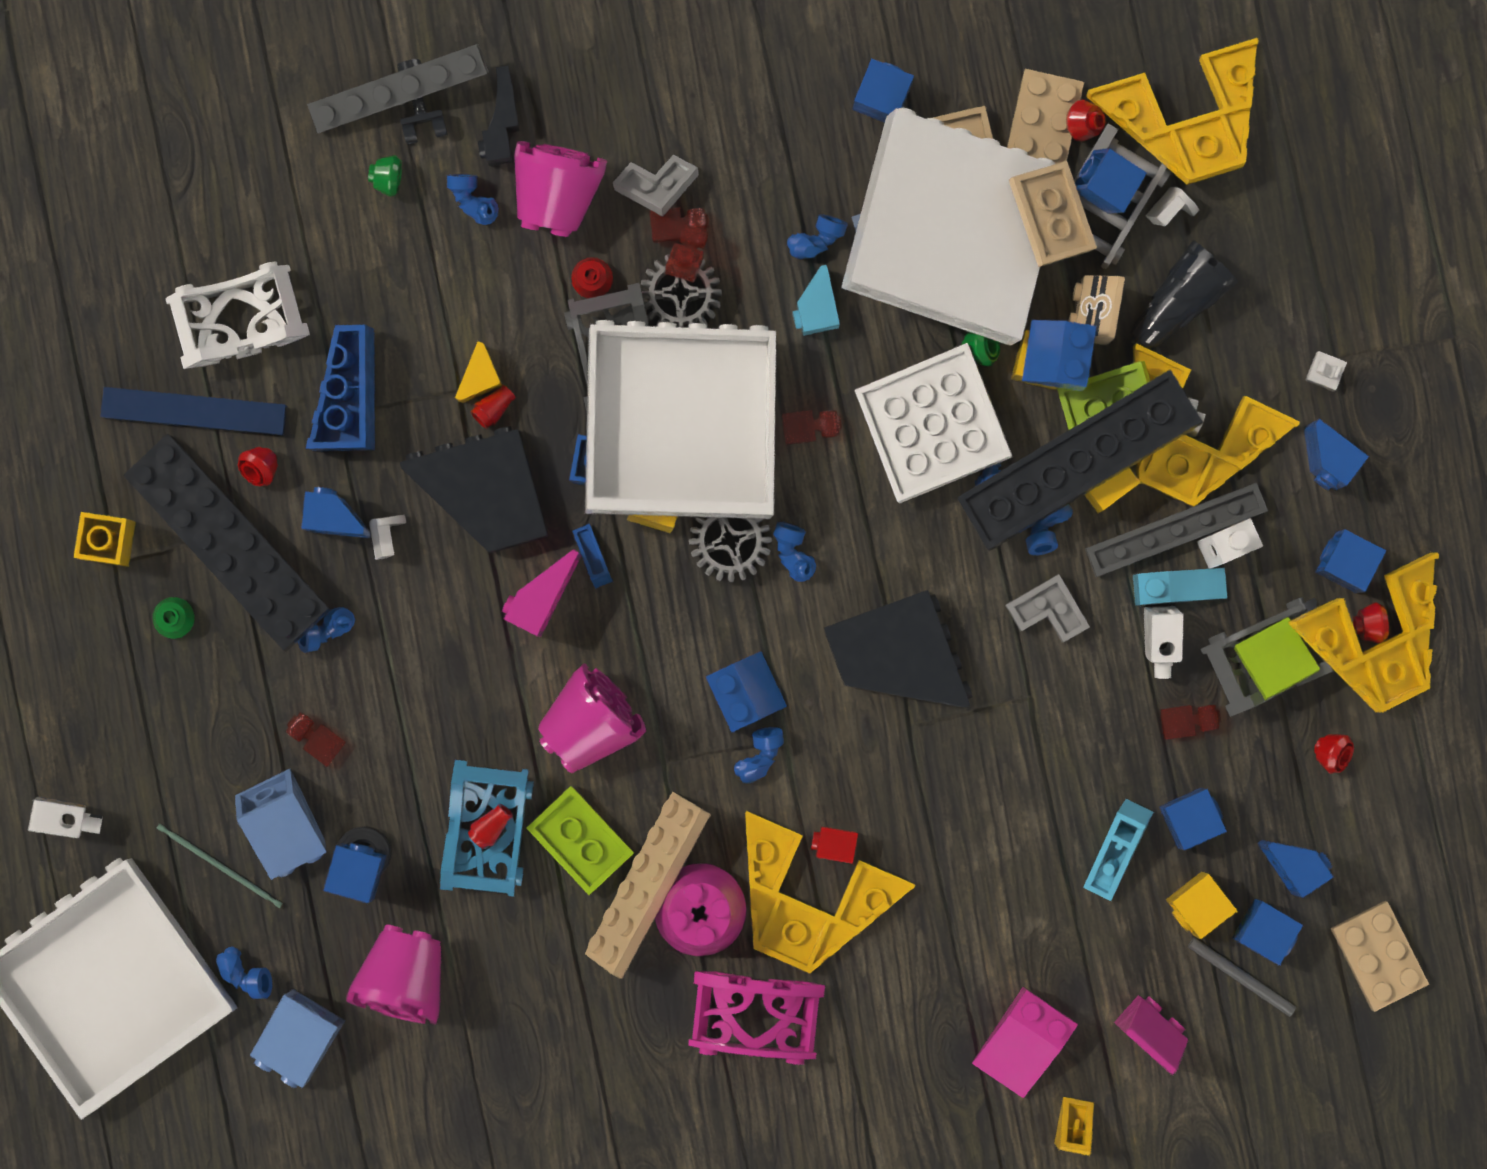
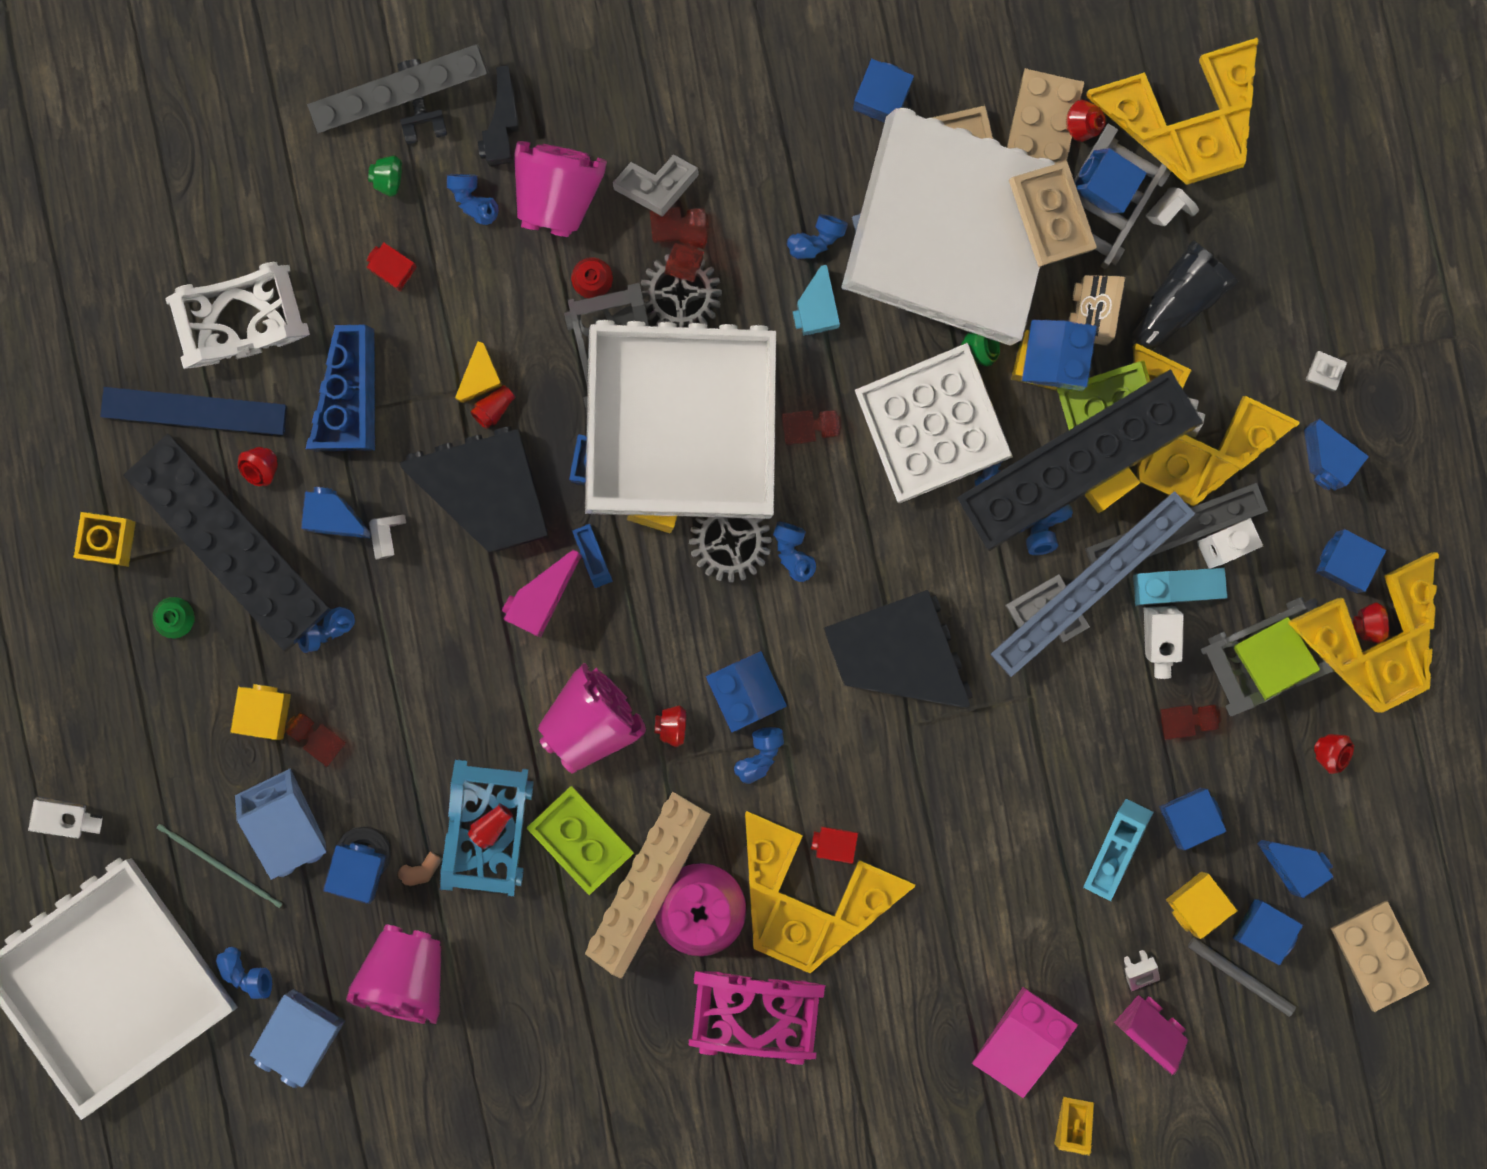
(260, 712): none -> yellow head
(390, 266): none -> red brick
(420, 874): none -> nougat arm
(671, 725): none -> red cone
(1092, 584): none -> sand blue plate
(1142, 973): none -> white tile

